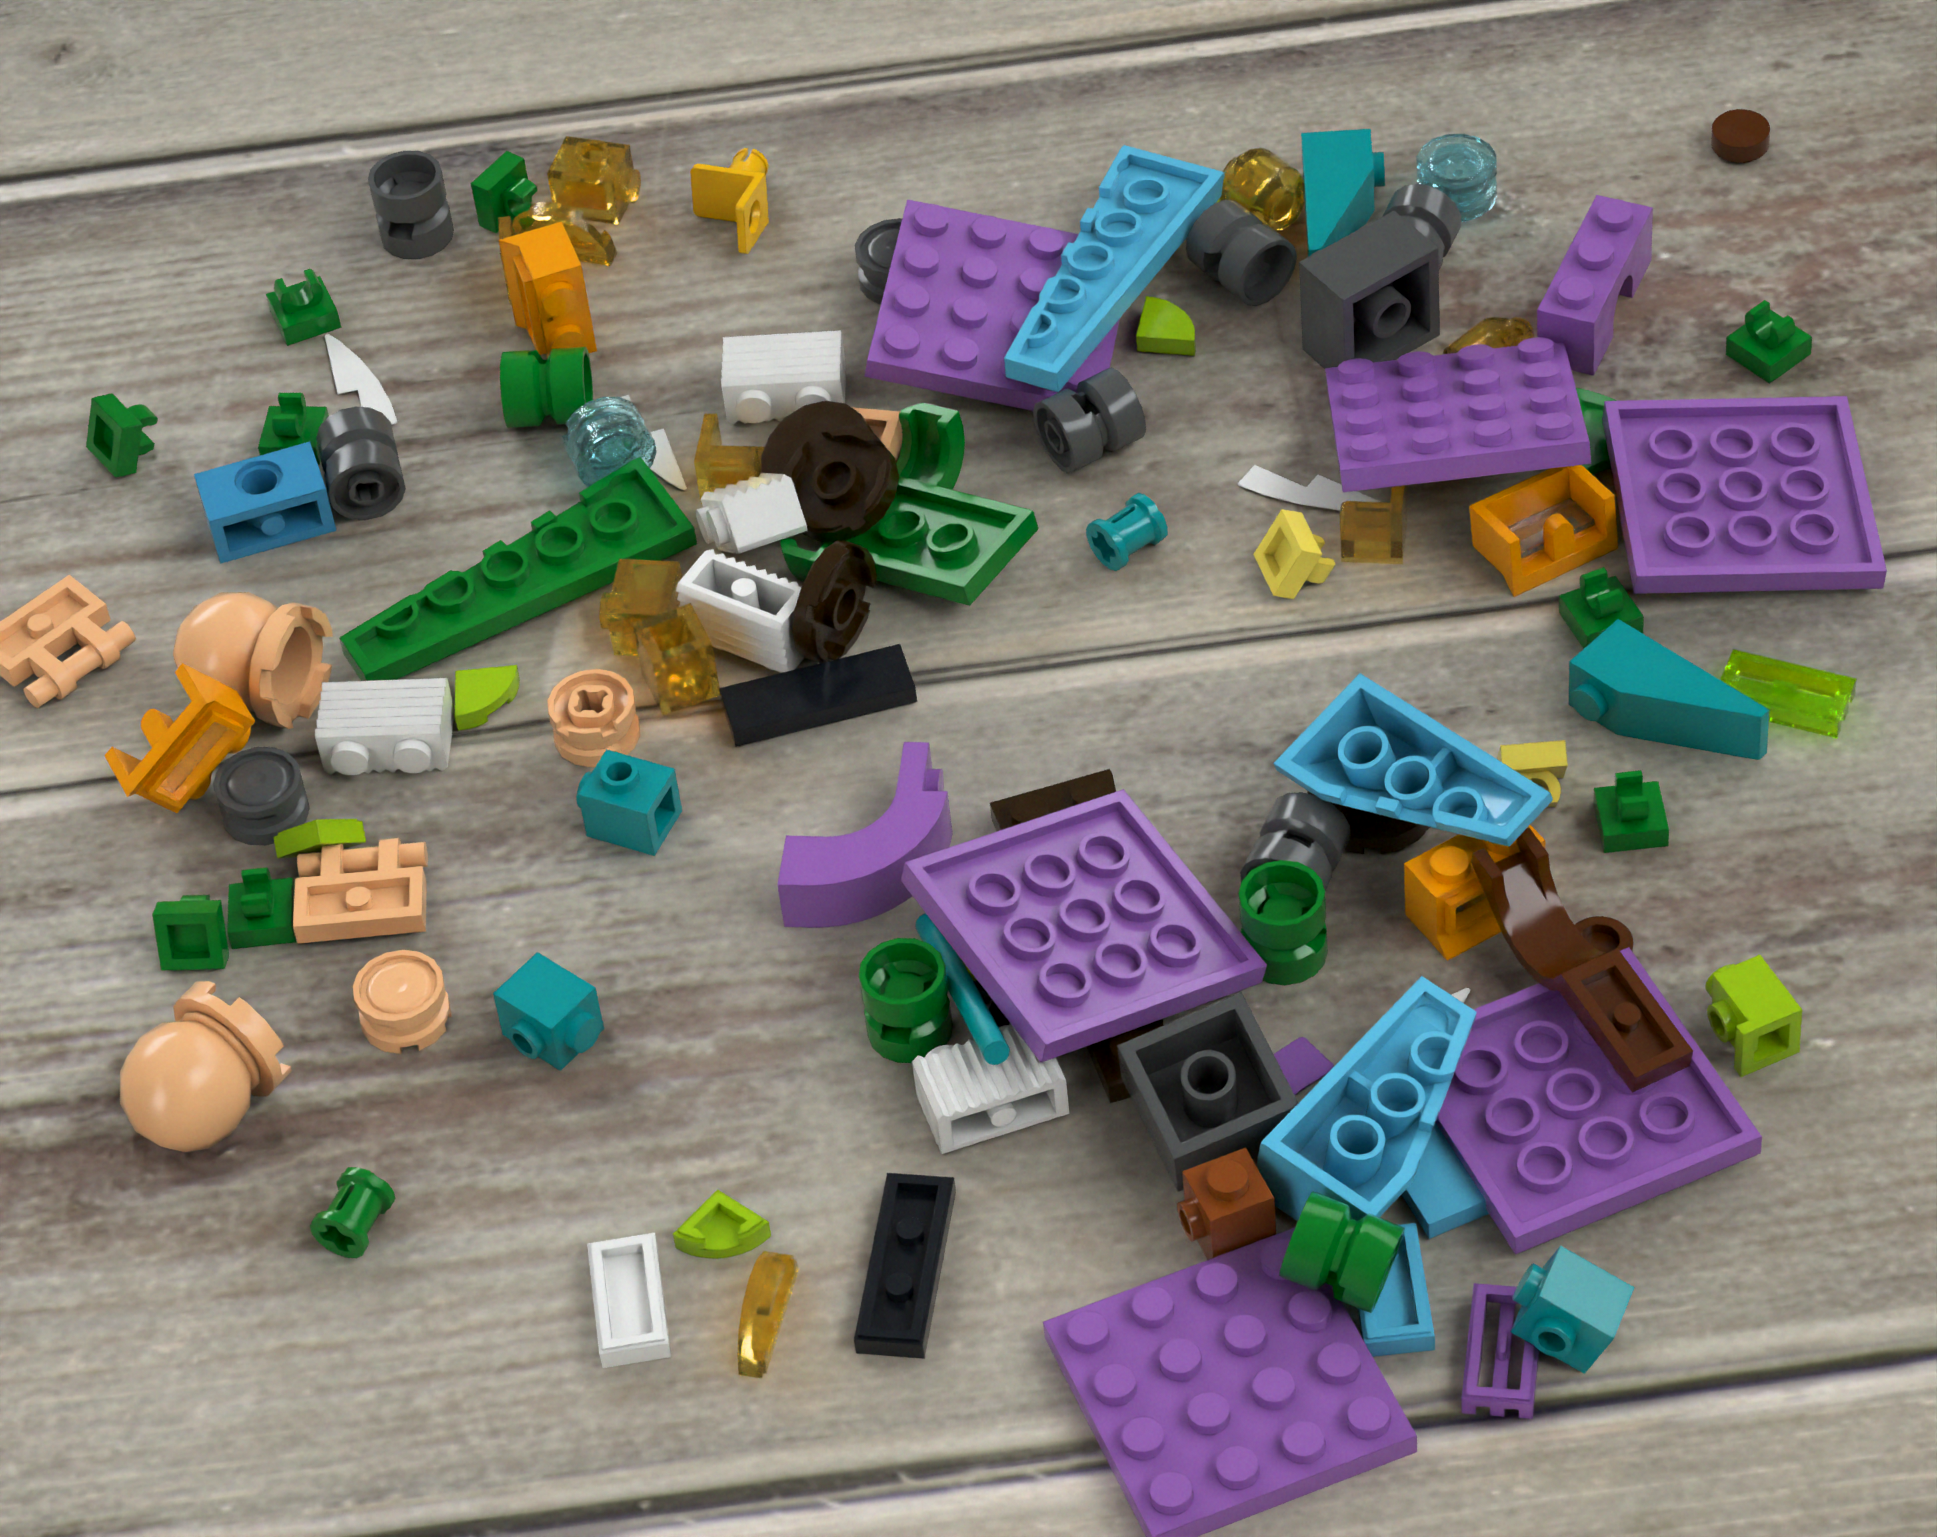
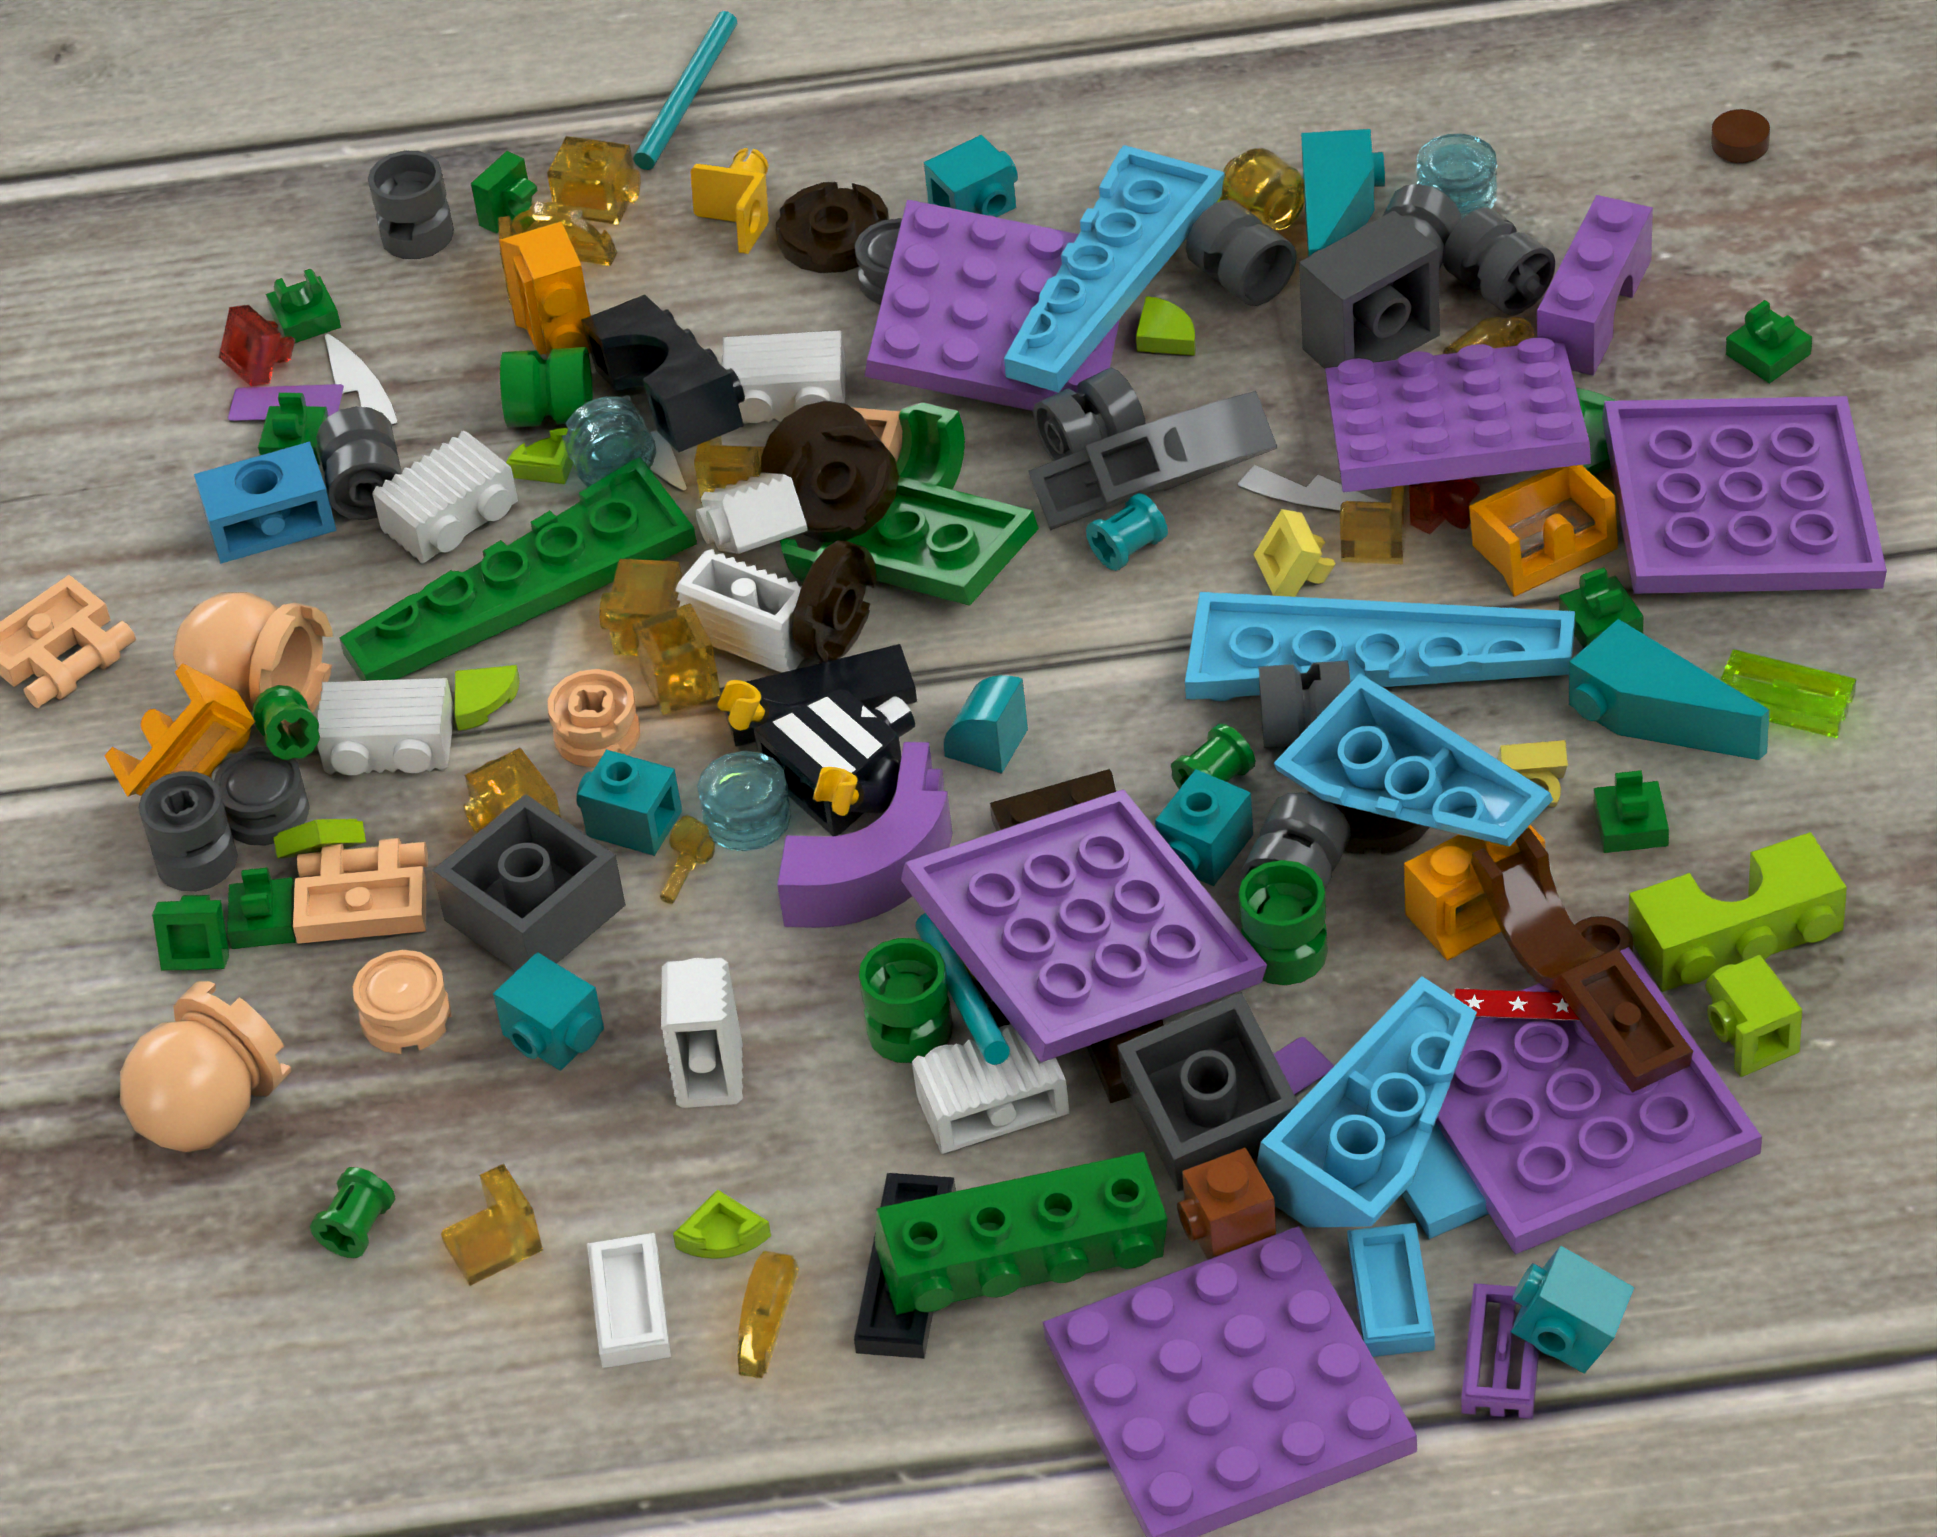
(117, 433): green tile -> none
(188, 831): none -> dark grey wheel
(253, 345): none -> clear red tile
(253, 402): none -> medium lavender sticker
(286, 704): none -> green bush
(445, 497): none -> white brick
(497, 1235): none -> clear yellow panel
(501, 784): none -> clear yellow brick
(529, 885): none -> dark grey brick
(542, 460): none -> lime tile
(685, 90): none -> teal bar
(685, 384): none -> black arch
(696, 846): none -> clear yellow hand
(701, 1032): none -> white brick
(744, 800): none -> clear light blue wheel
(823, 224): none -> dark brown tile
(831, 749): none -> torso
(972, 178): none -> teal brick
(989, 724): none -> teal brick
(1020, 1233): none -> green brick
(1152, 458): none -> dark grey slope
(1207, 825): none -> teal brick
(1221, 757): none -> green bush
(1296, 699): none -> dark grey wheel
(1341, 1251): green wheel -> none
(1378, 638): none -> medium azure wing
(1439, 501): none -> clear red tile
(1499, 261): none -> dark grey wheel
(1516, 1004): none -> red sticker
(1690, 935): none -> lime arch

